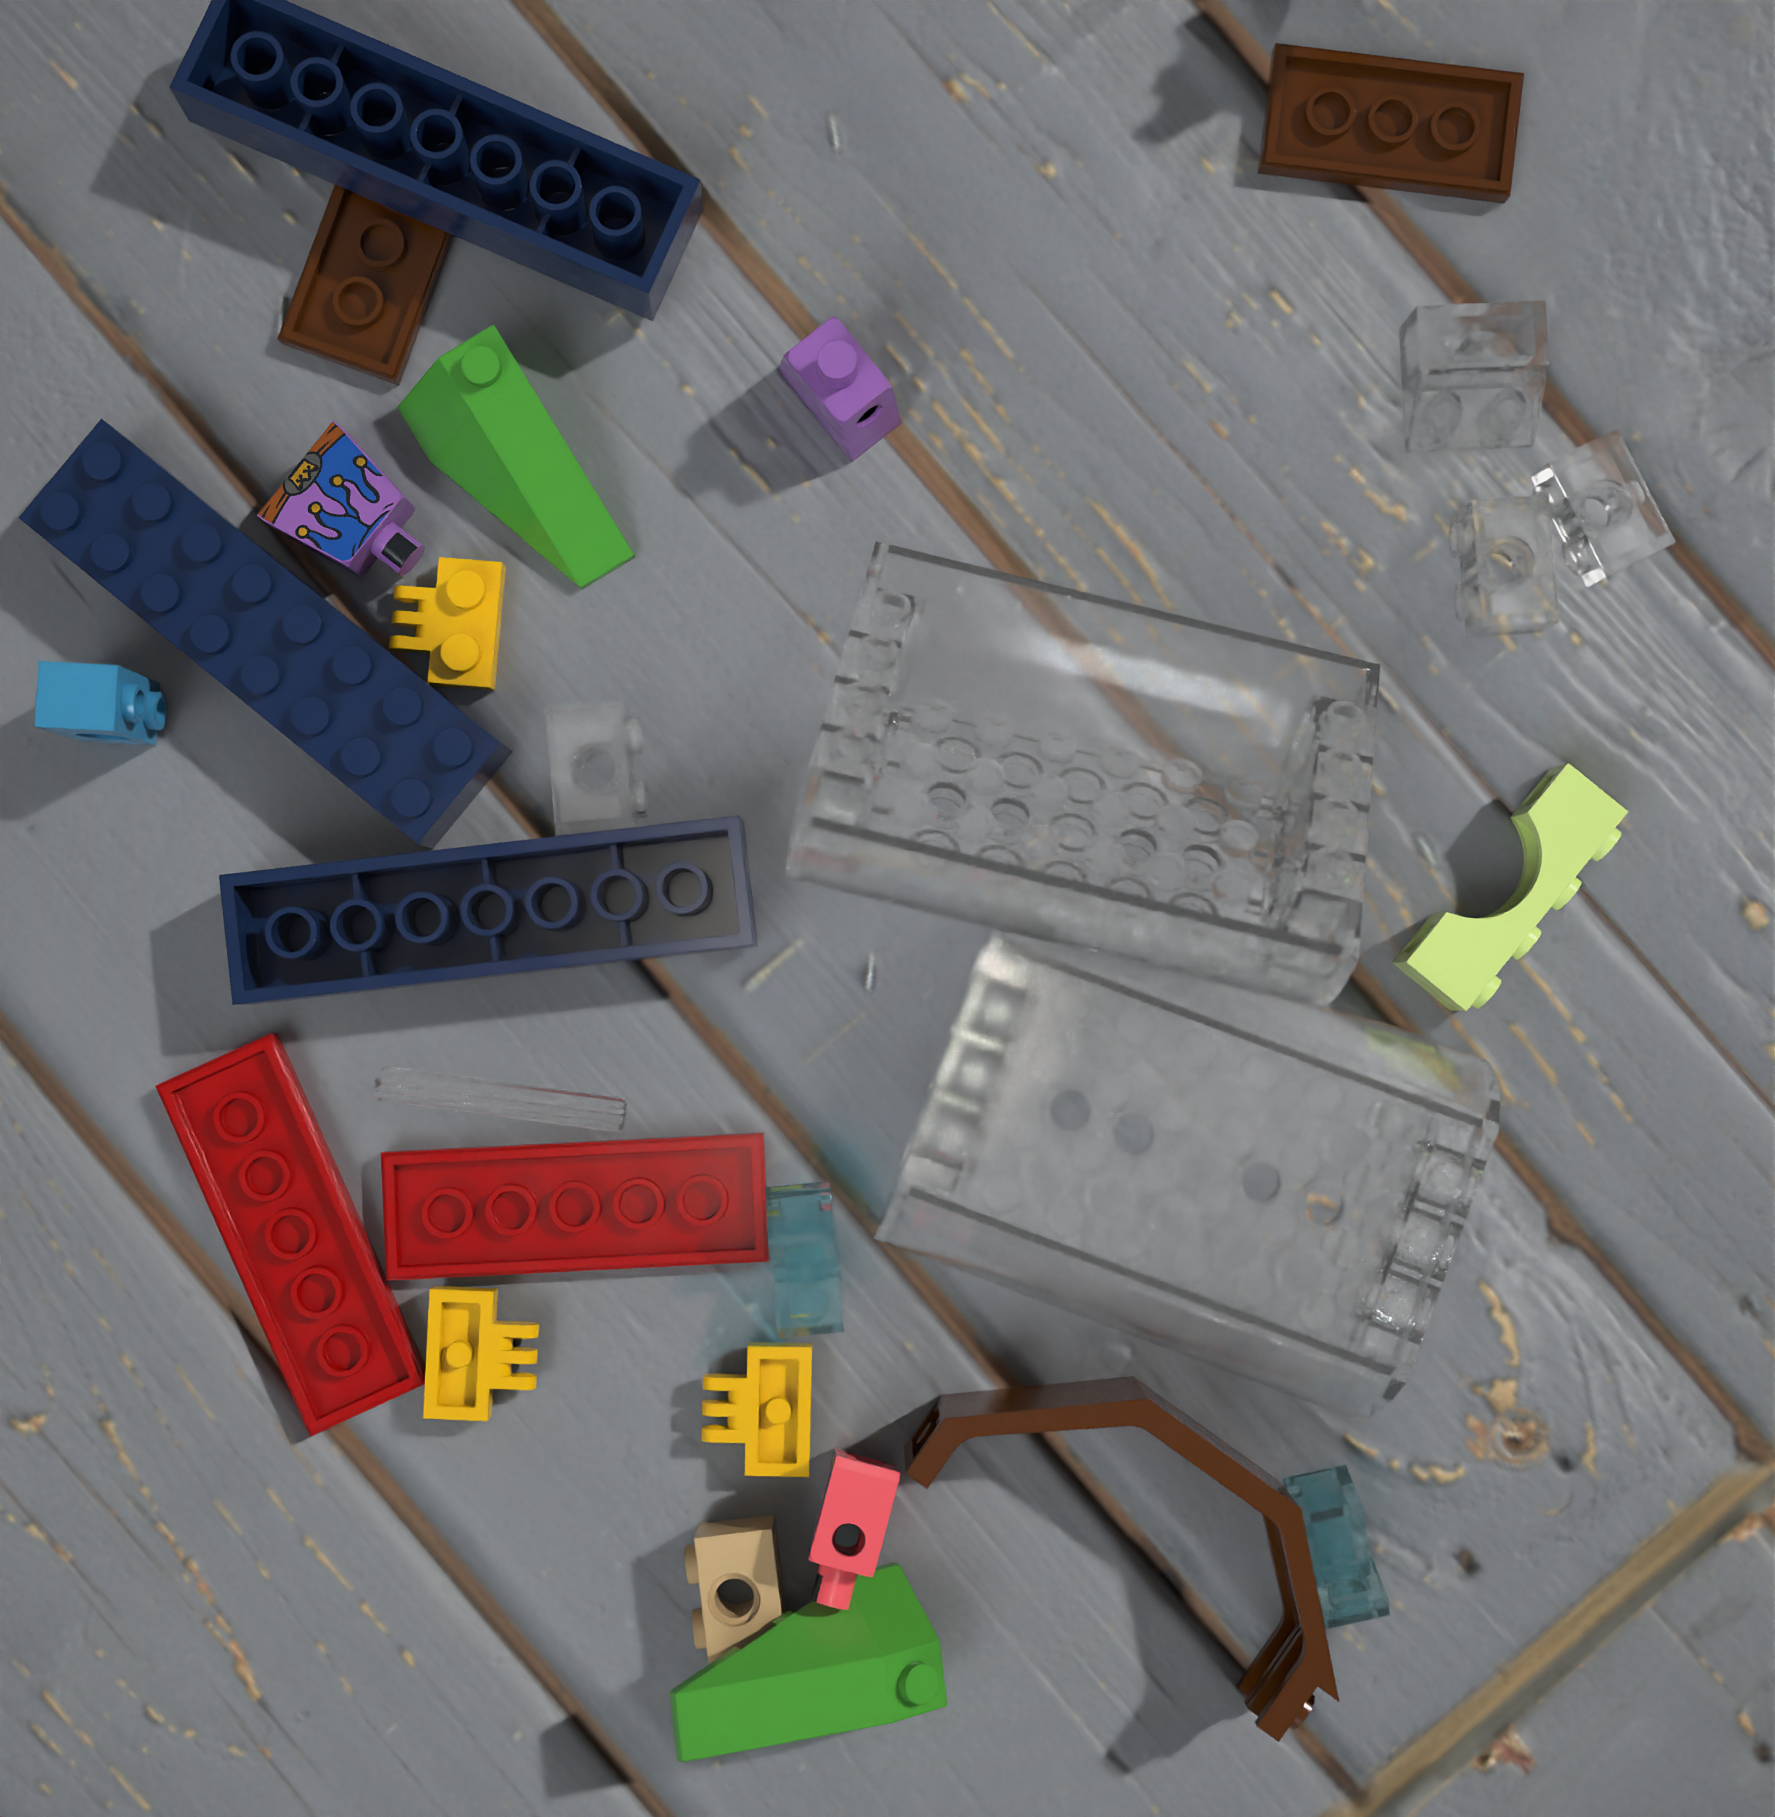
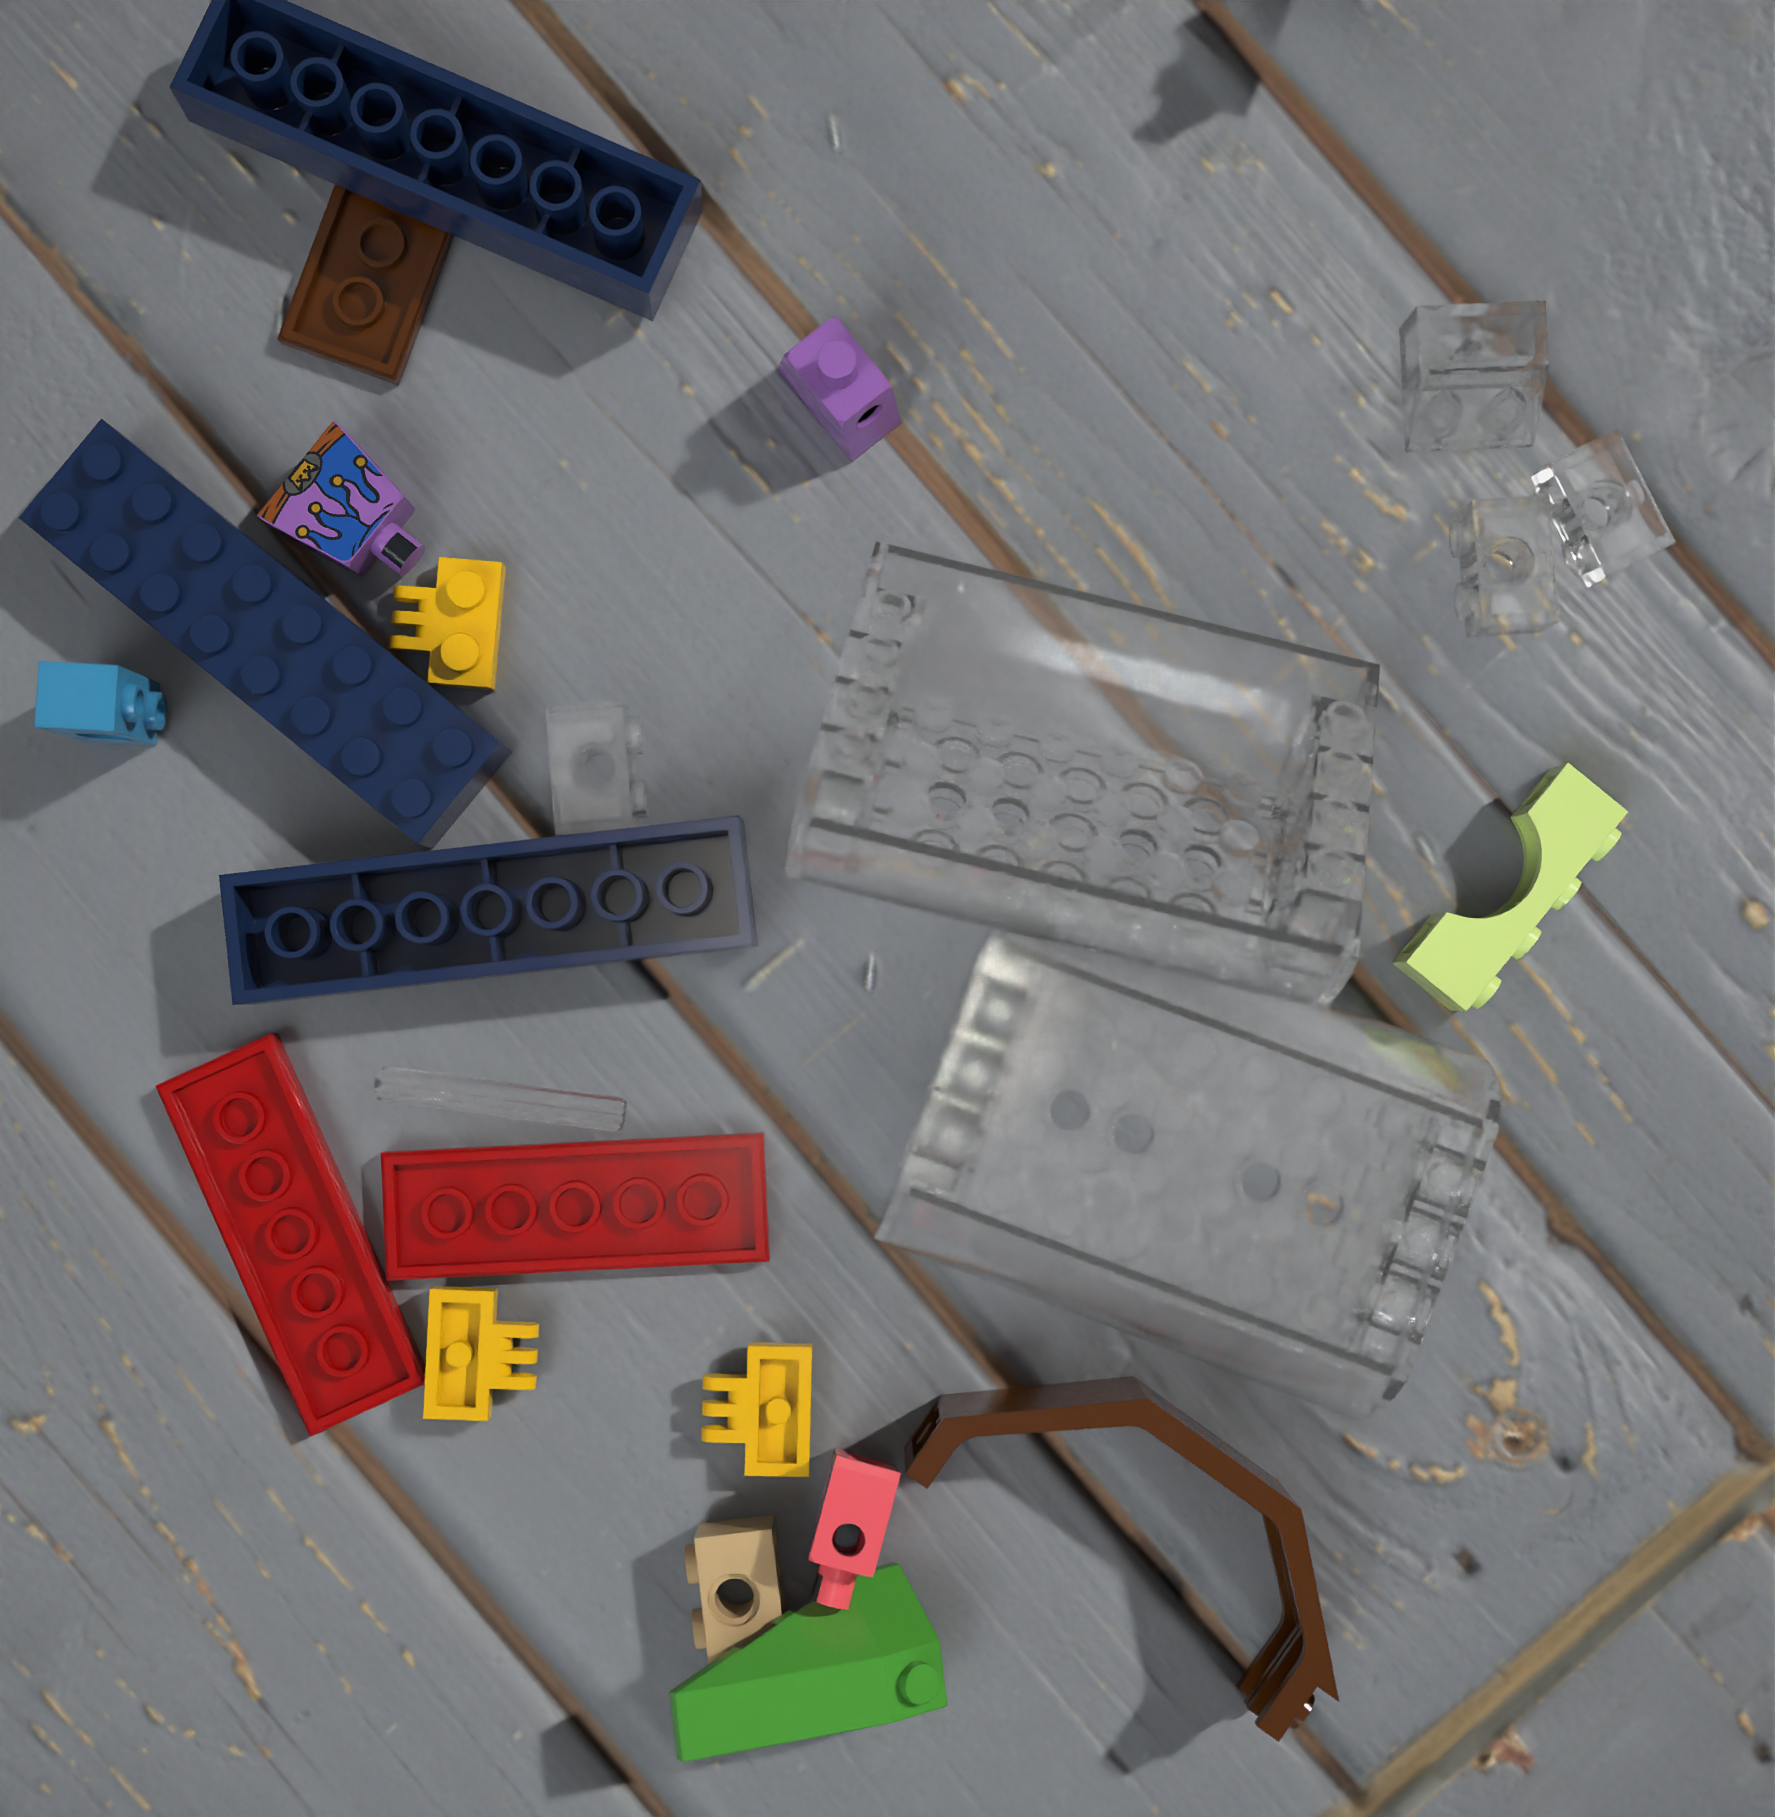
(502, 447): bright green wedge -> none
(805, 1259): clear light blue brick -> none
(1338, 1546): clear light blue brick -> none
(1390, 123): reddish brown tile -> none

